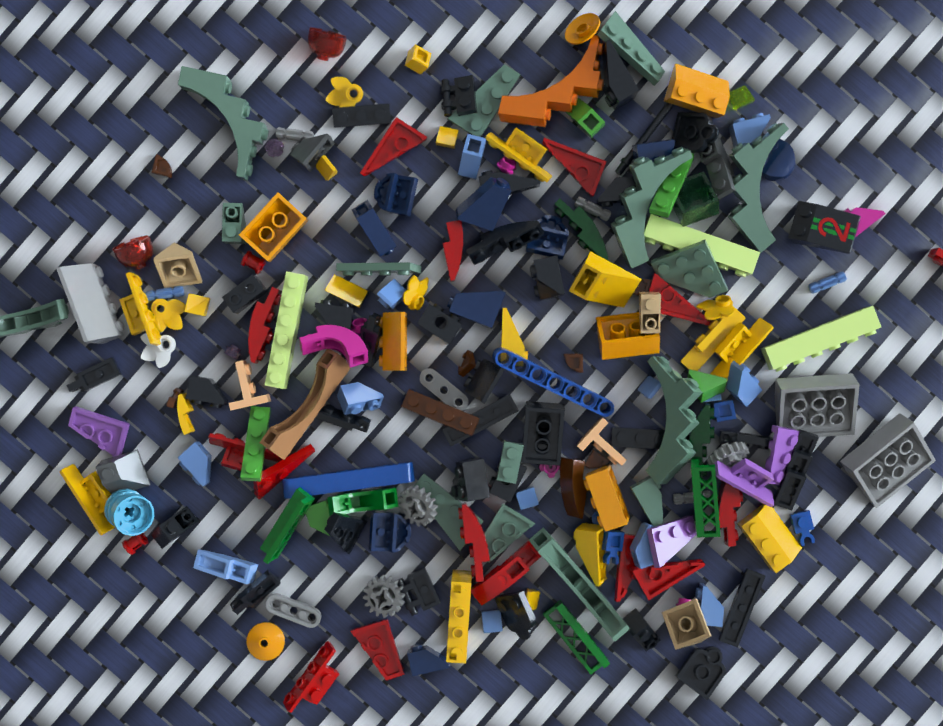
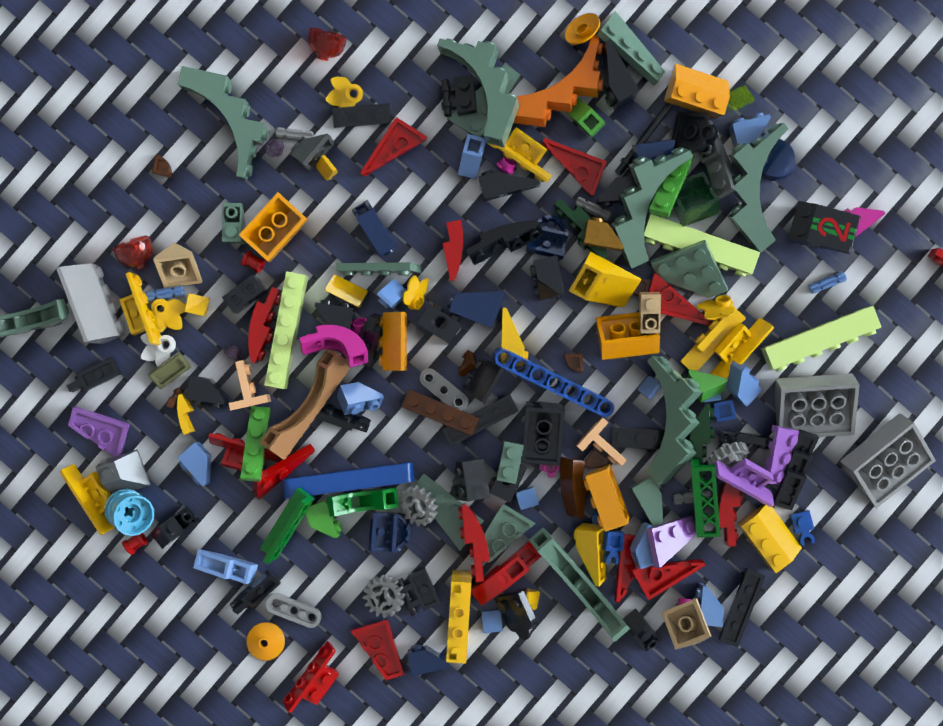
(169, 370): none -> olive tile
(345, 530): black wing -> none
(396, 193): dark blue slope -> none
(418, 59): yellow slope -> none
(447, 137): yellow slope -> none
(481, 62): none -> sand green arch
(485, 204): dark blue slope -> none
(583, 636): green fence -> none
(601, 235): none -> pearl gold slope
(703, 671): black plate -> none

